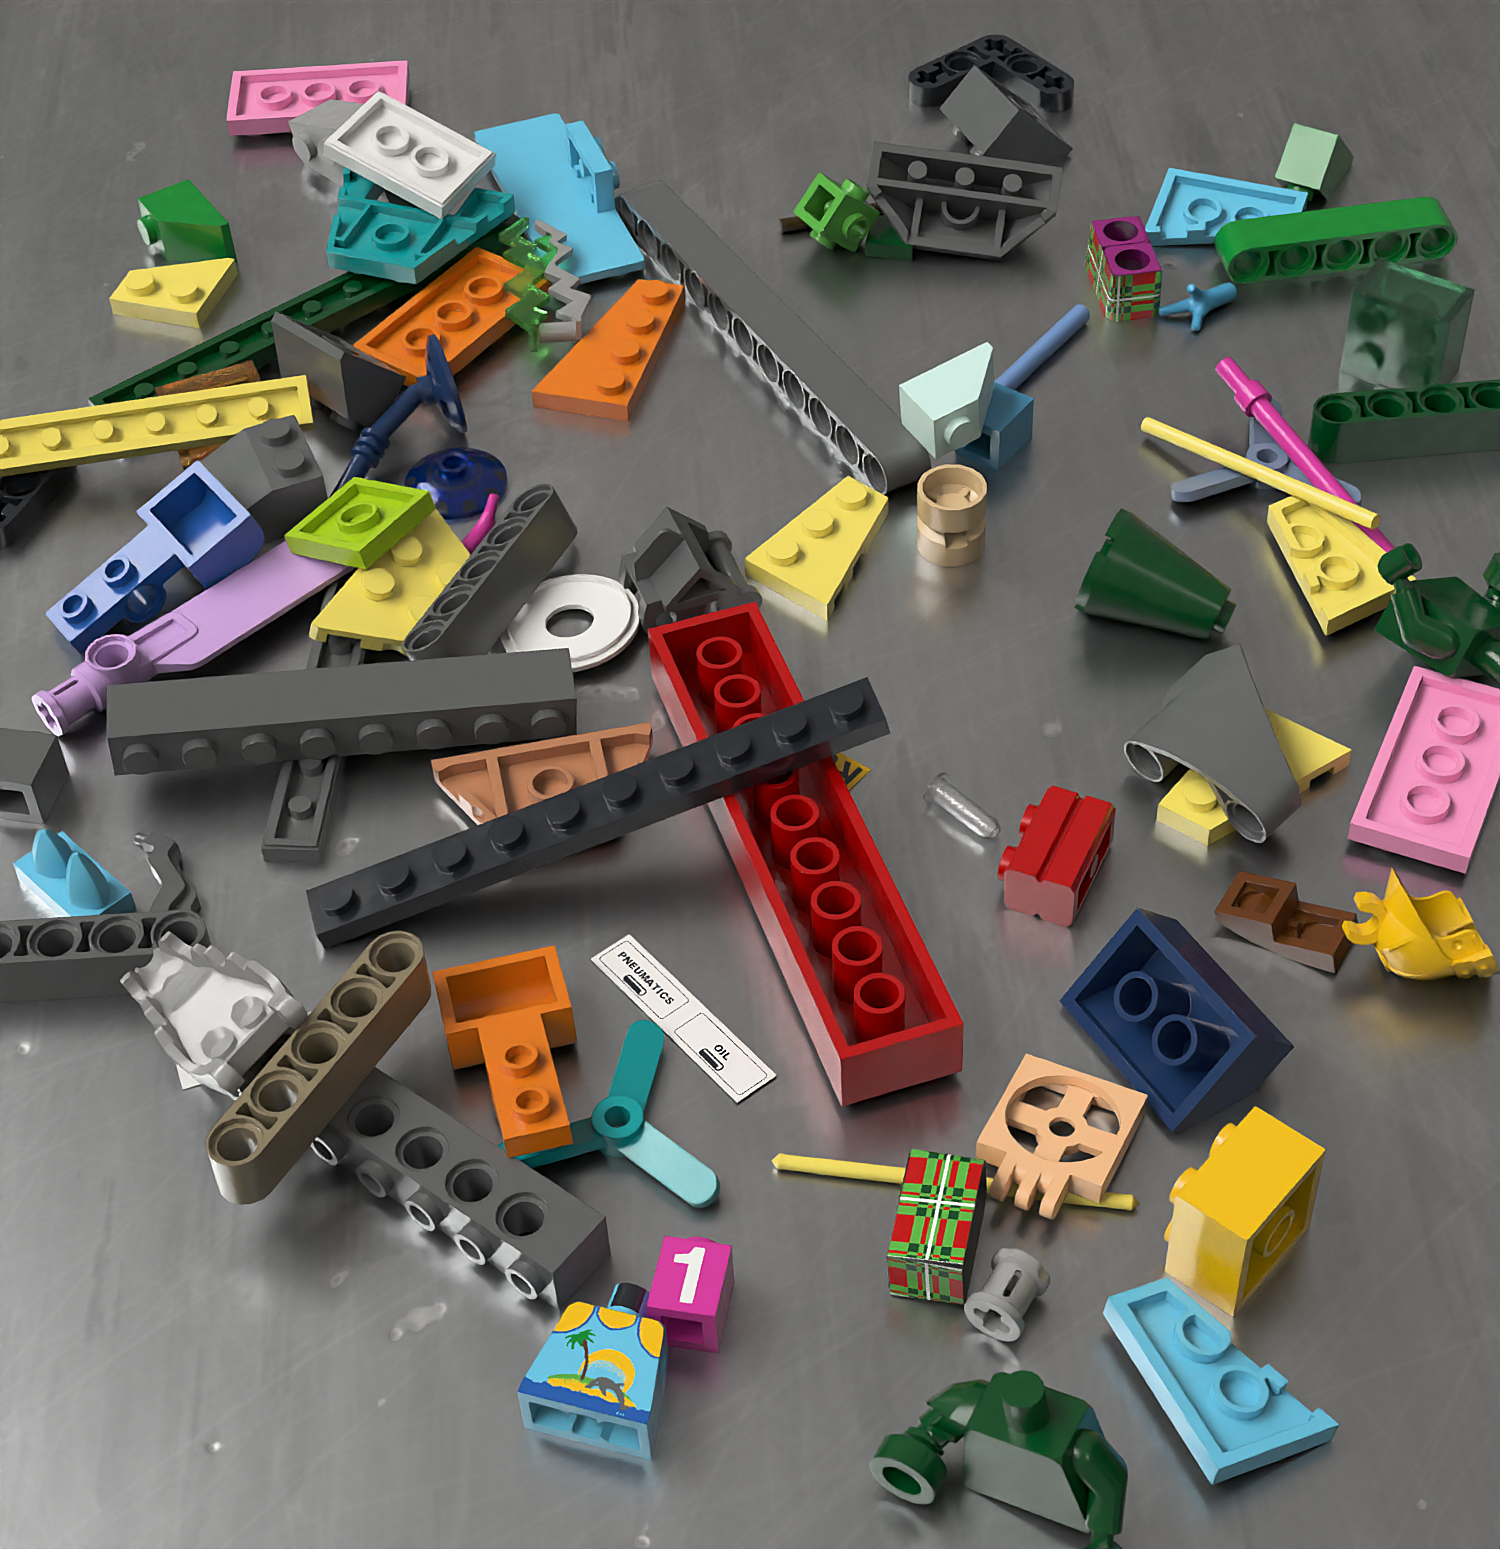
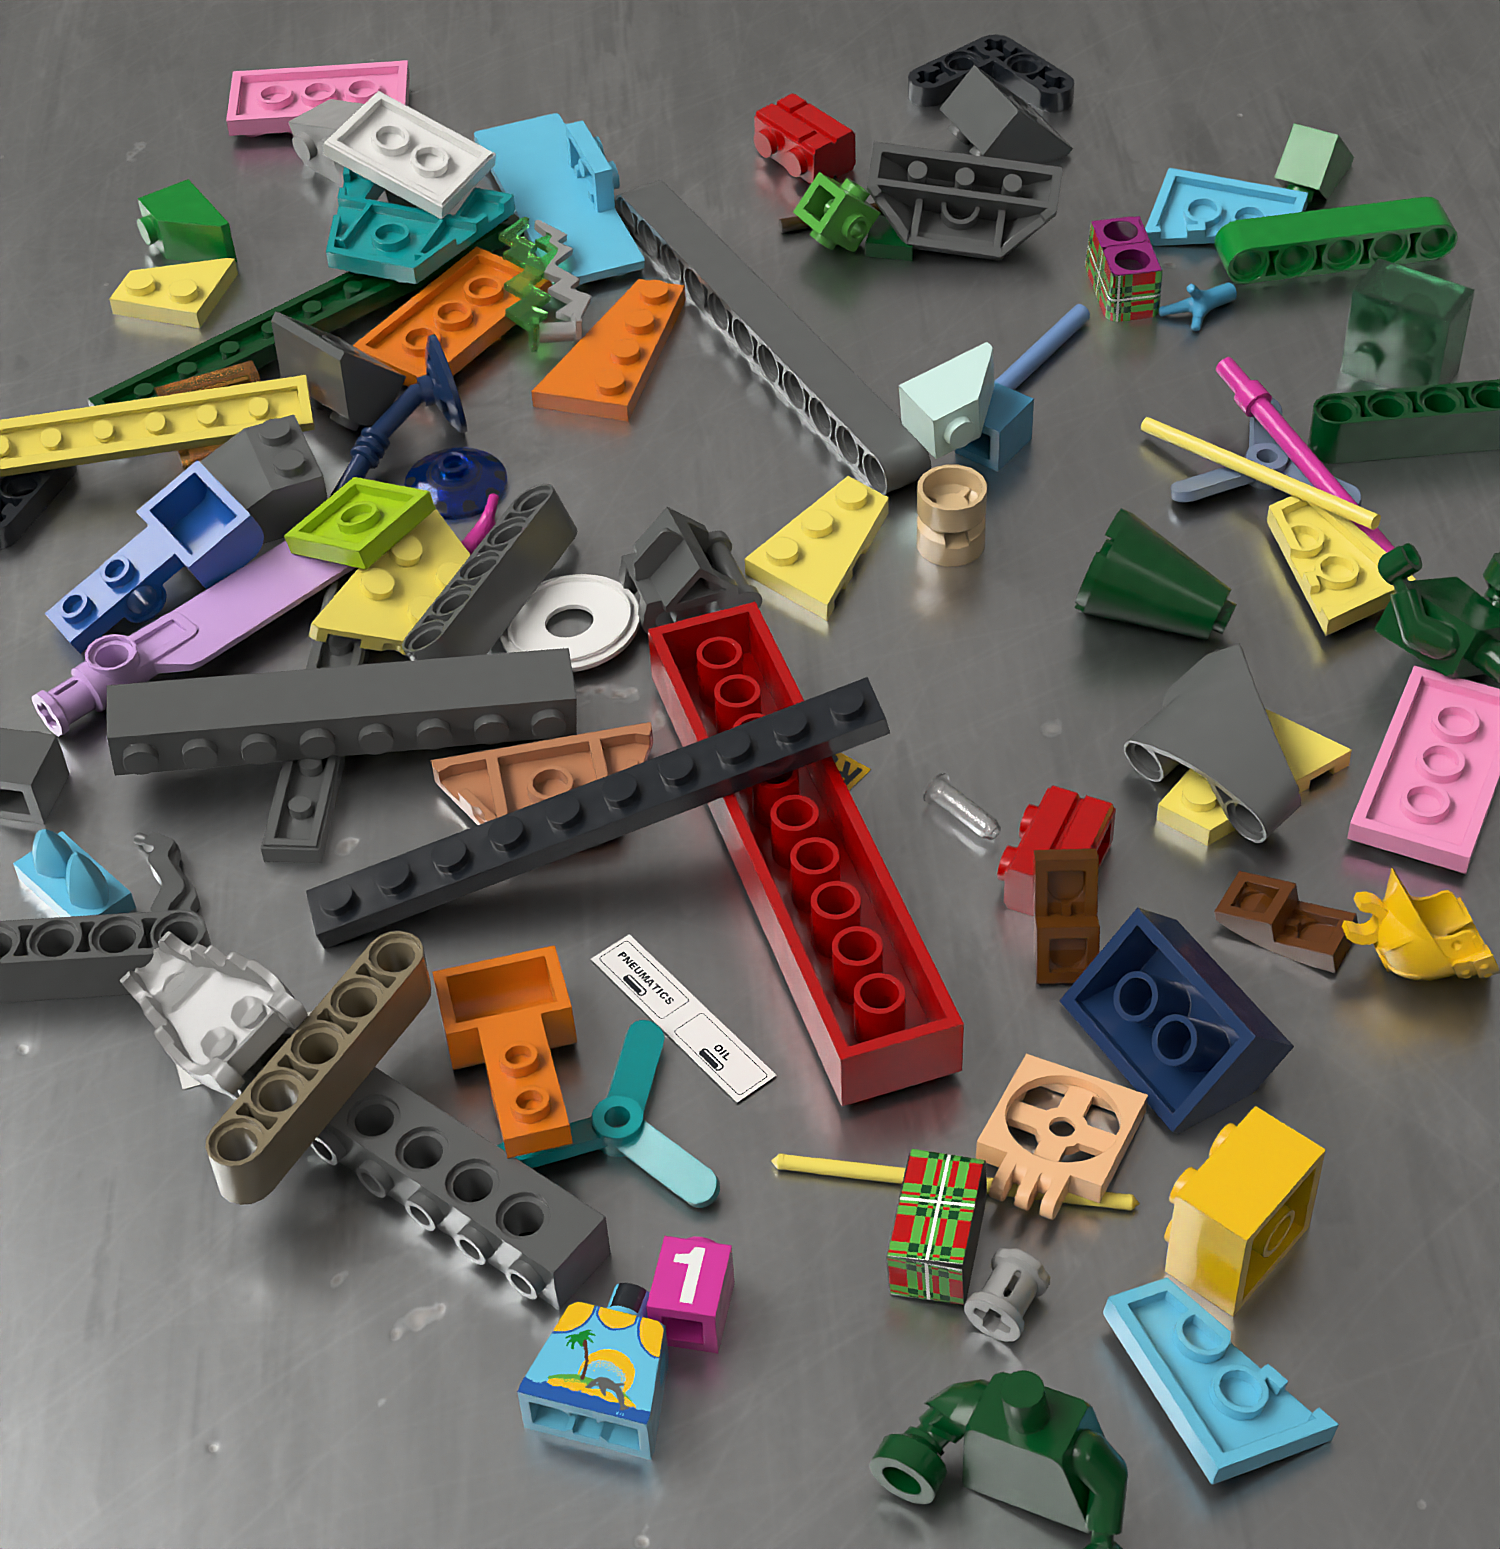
(804, 139): none -> red brick
(1065, 913): none -> reddish brown slope

